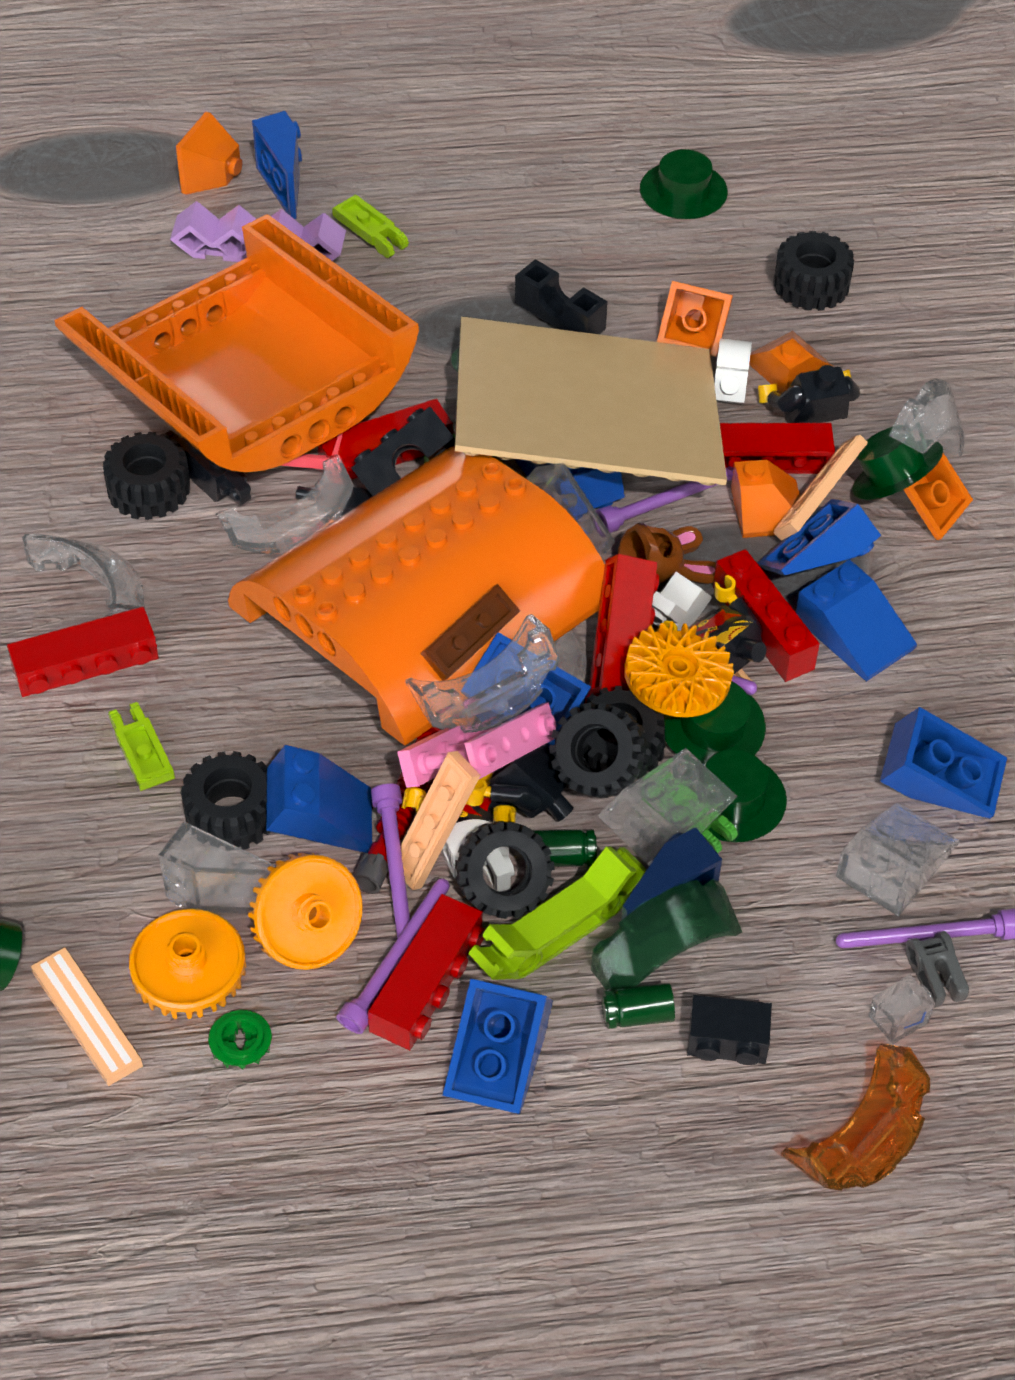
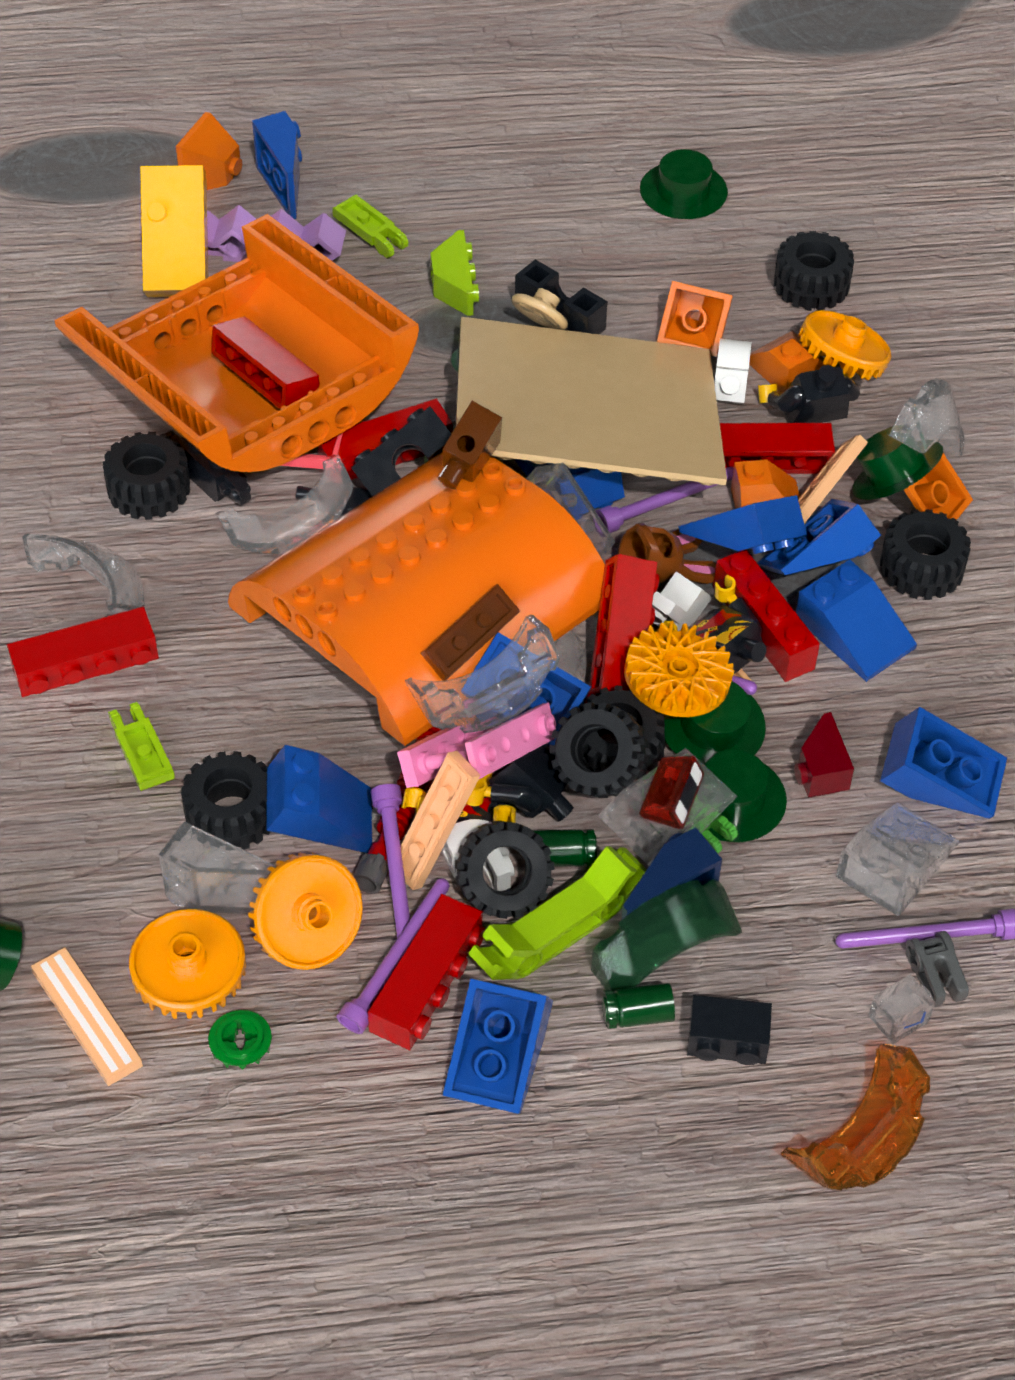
(173, 228): none -> yellow brick
(262, 362): none -> red brick
(454, 274): none -> lime slope
(470, 445): none -> reddish brown torso
(541, 308): none -> tan piece
(673, 791): none -> clear red slope
(752, 526): none -> blue slope
(824, 760): none -> dark red slope
(845, 342): none -> light orange wheel
(927, 534): none -> black tyre

